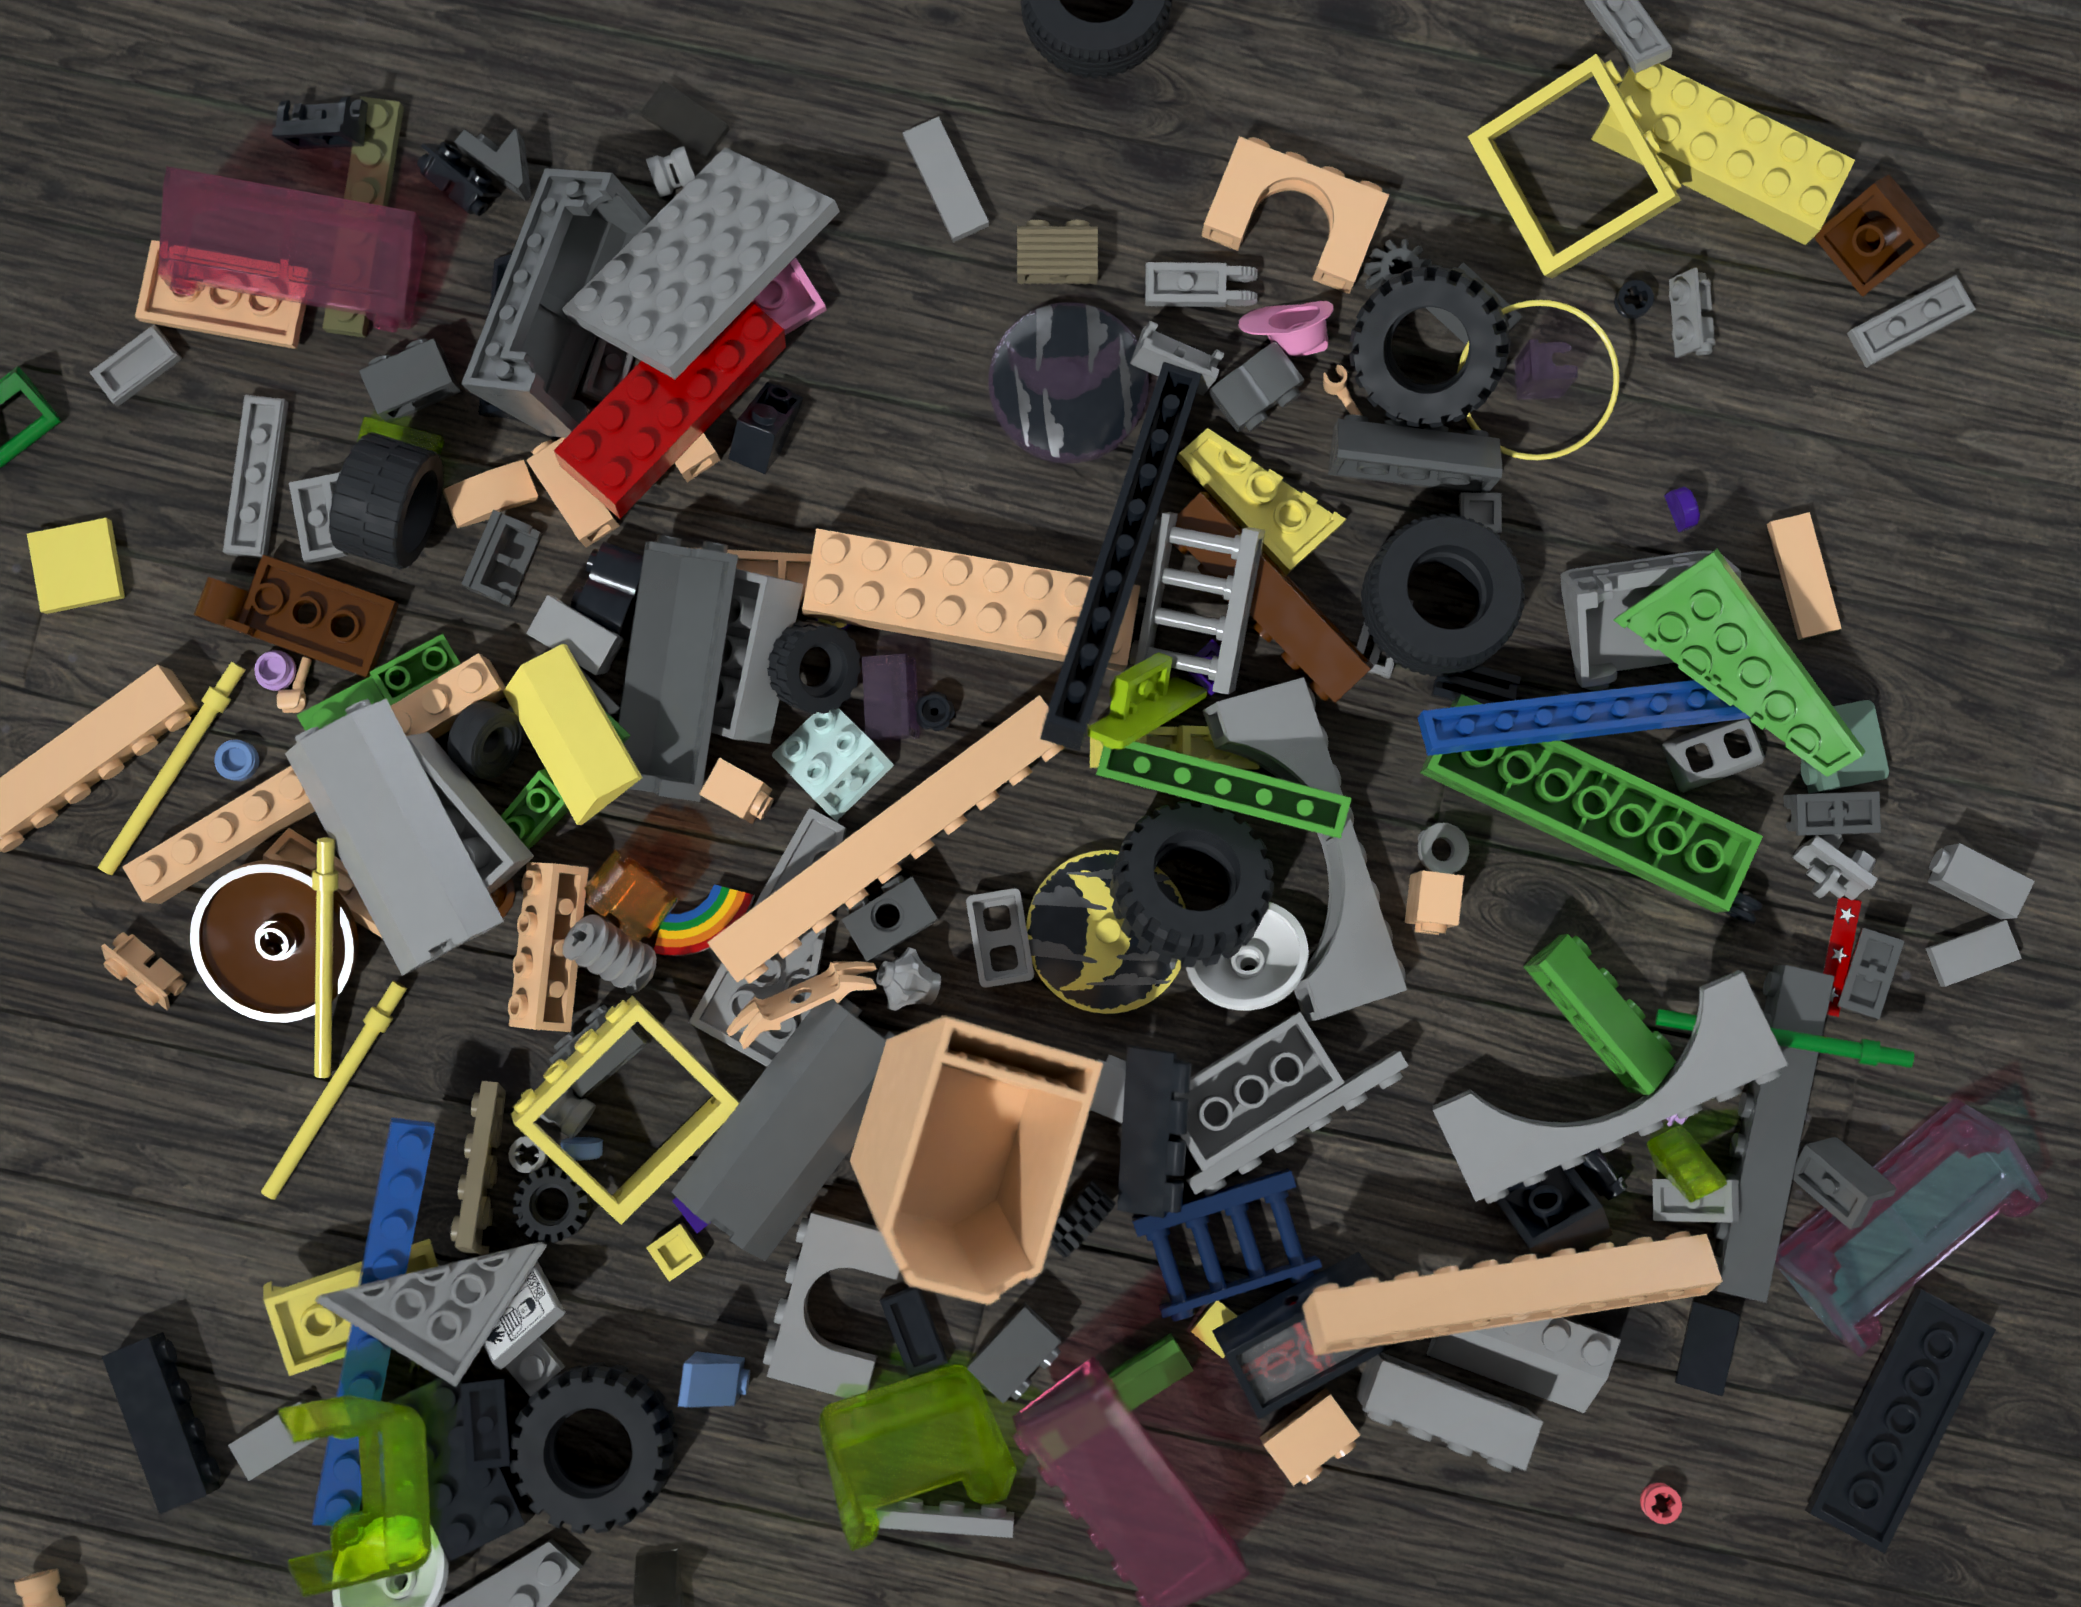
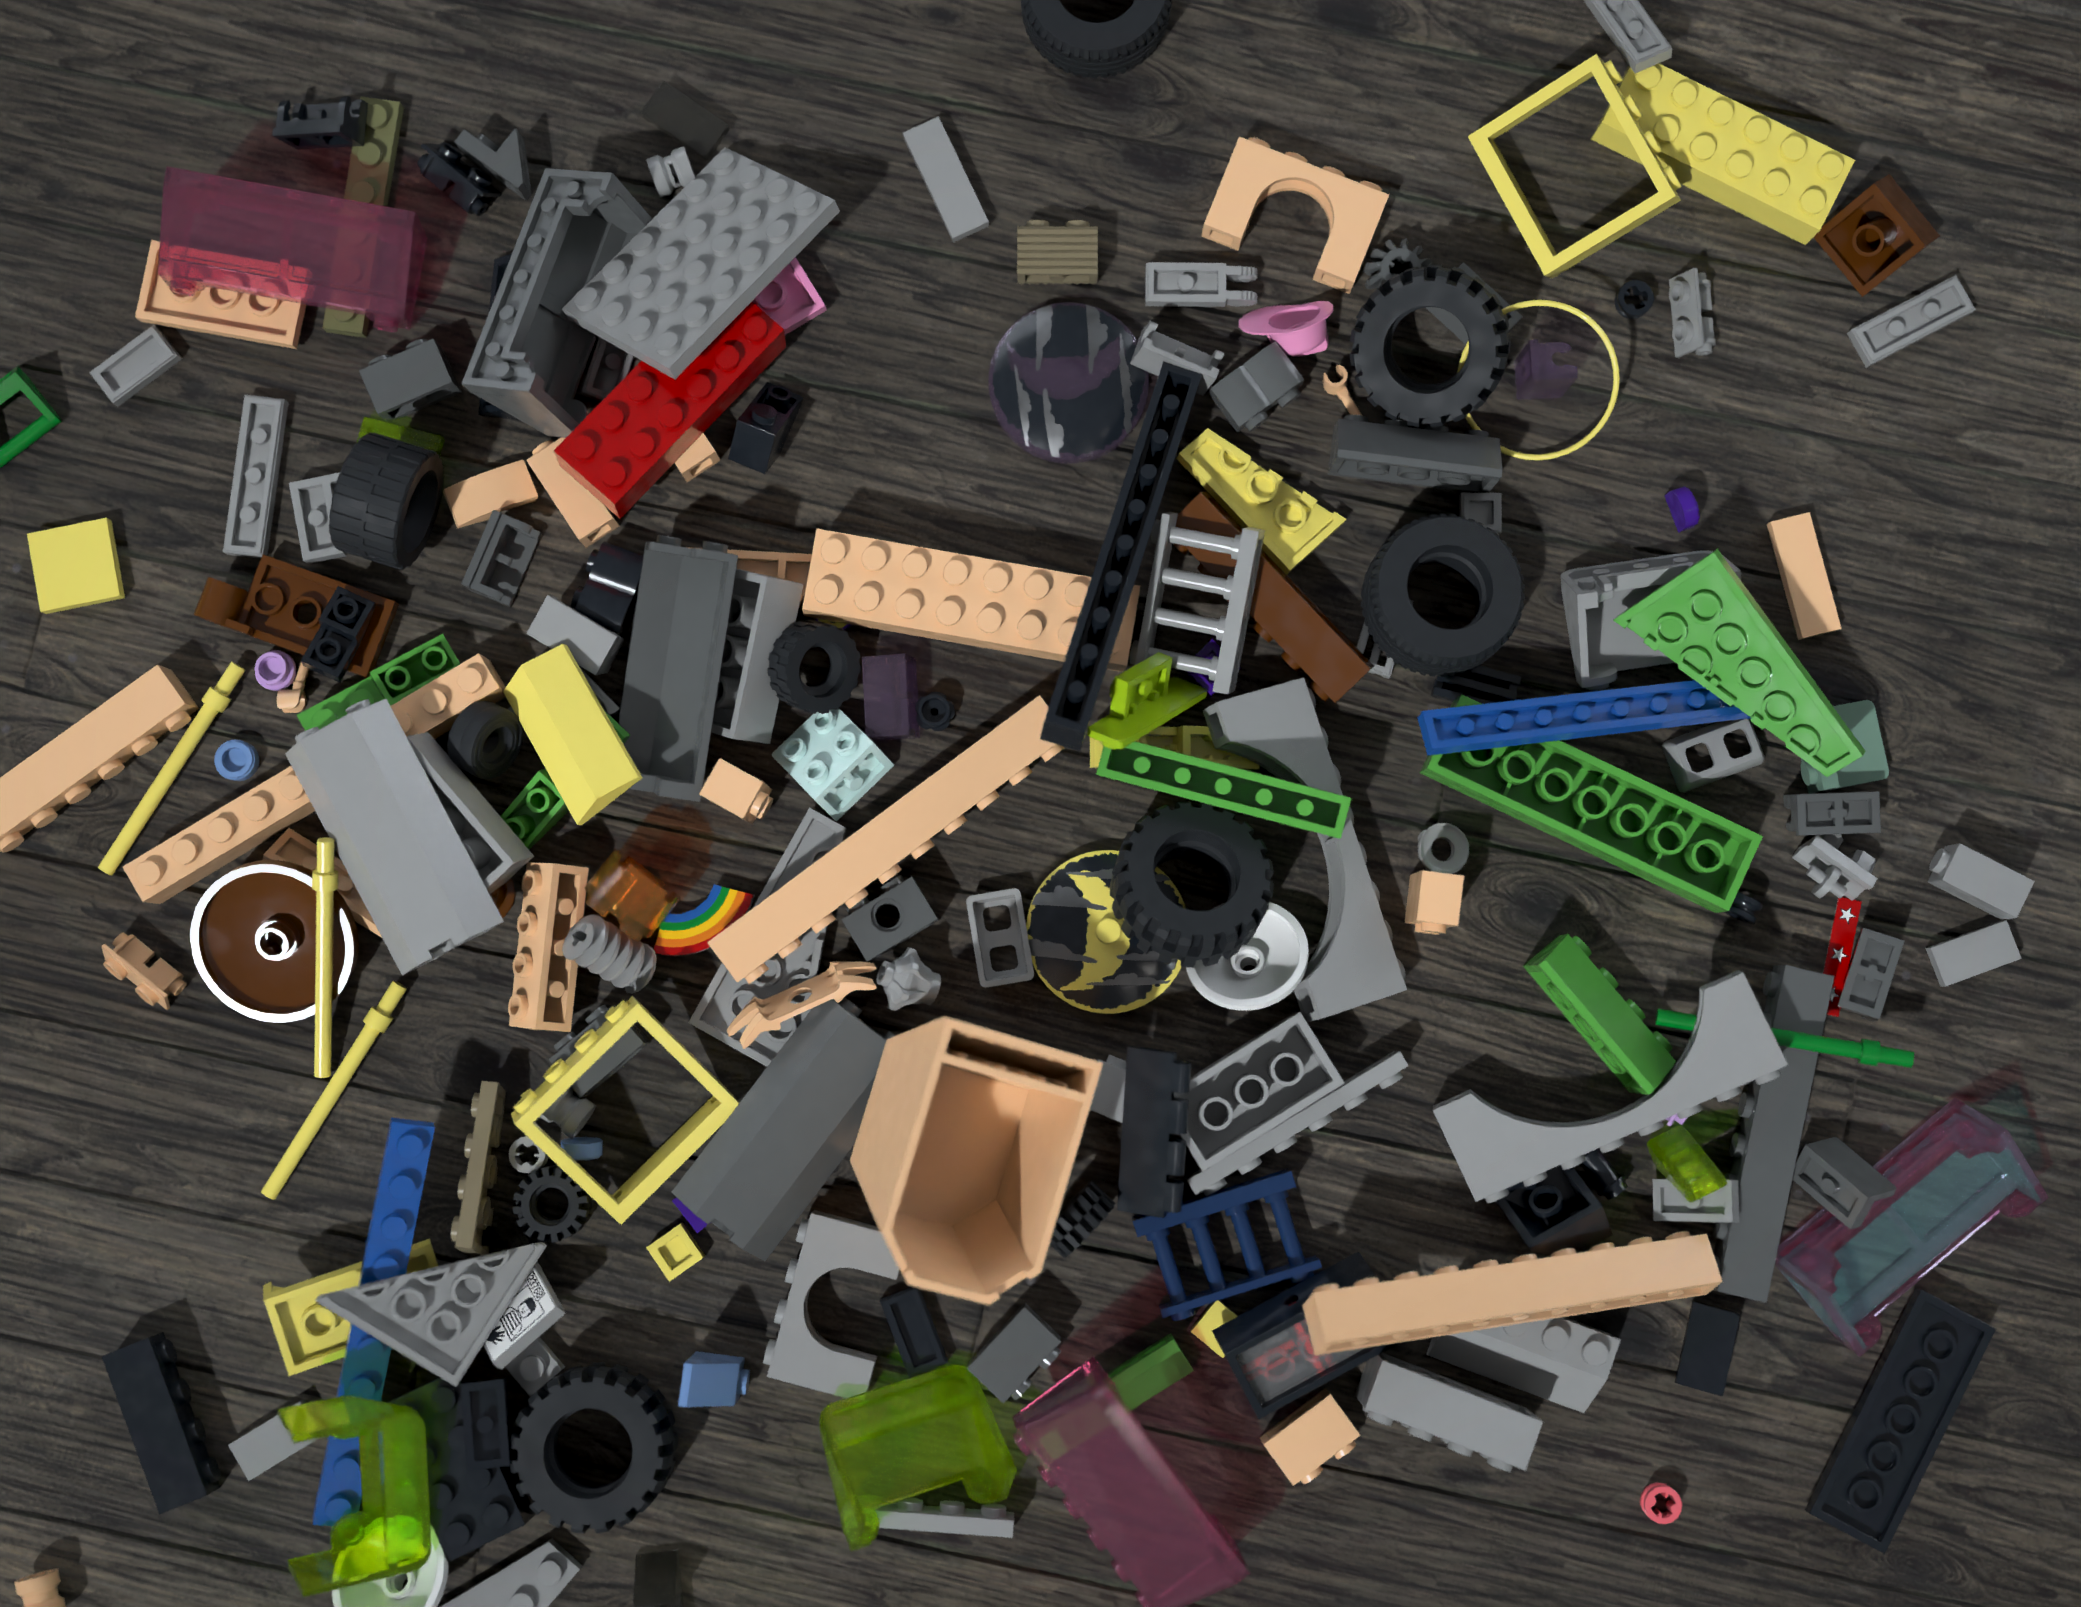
(339, 634): none -> black slope

